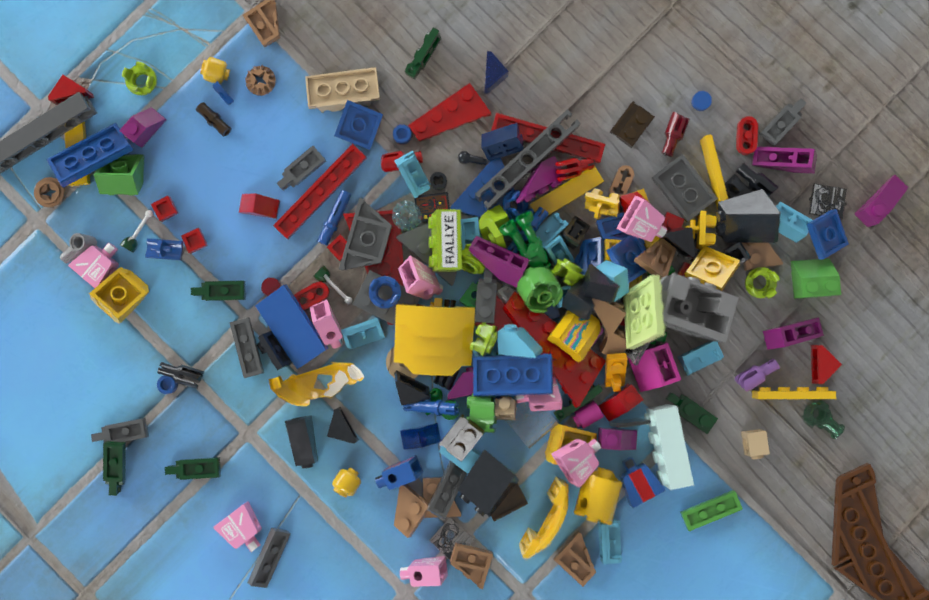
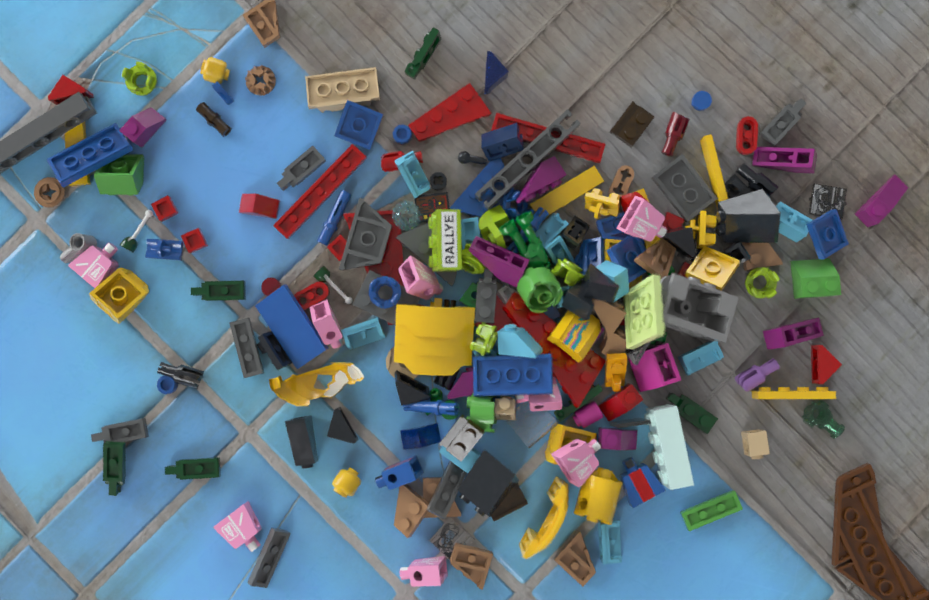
(574, 168): red arm -> none

